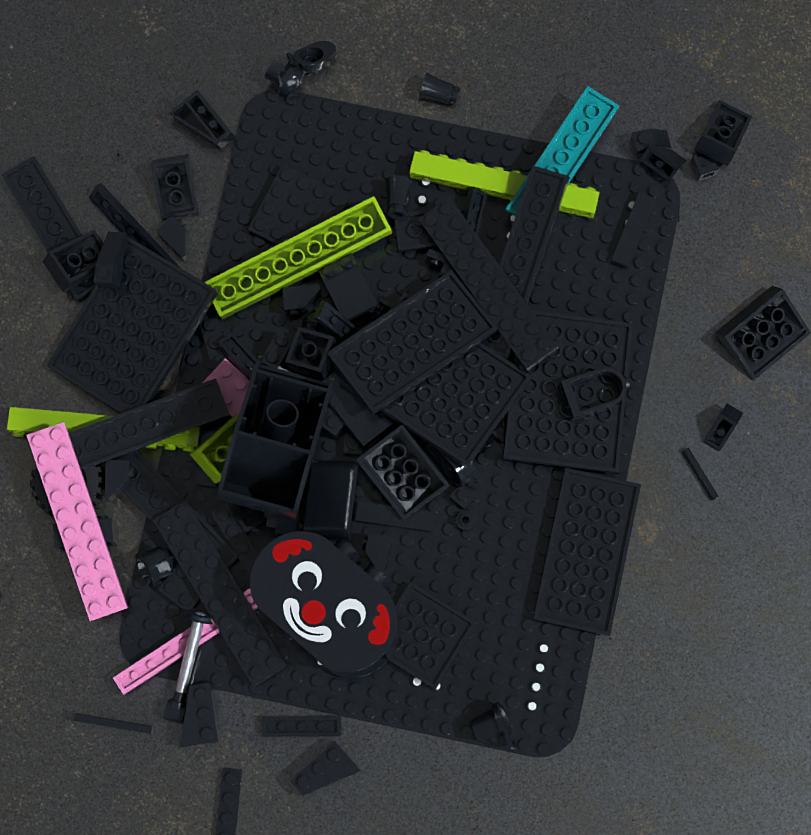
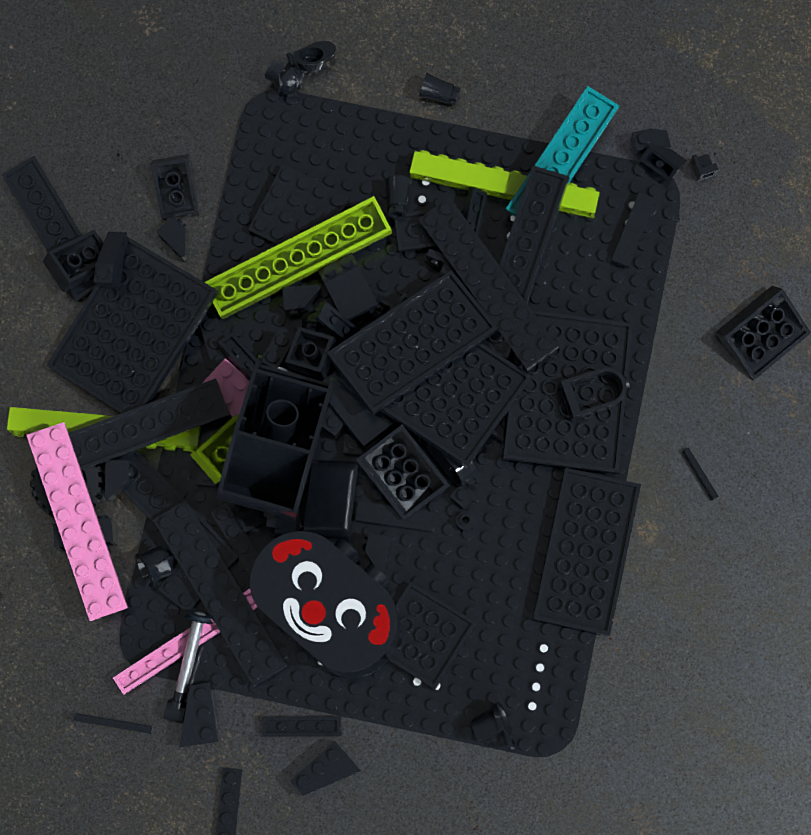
(125, 221): black plate -> none
(201, 118): black wedge -> none
(723, 133): black slope -> none
(723, 427): black slope -> none

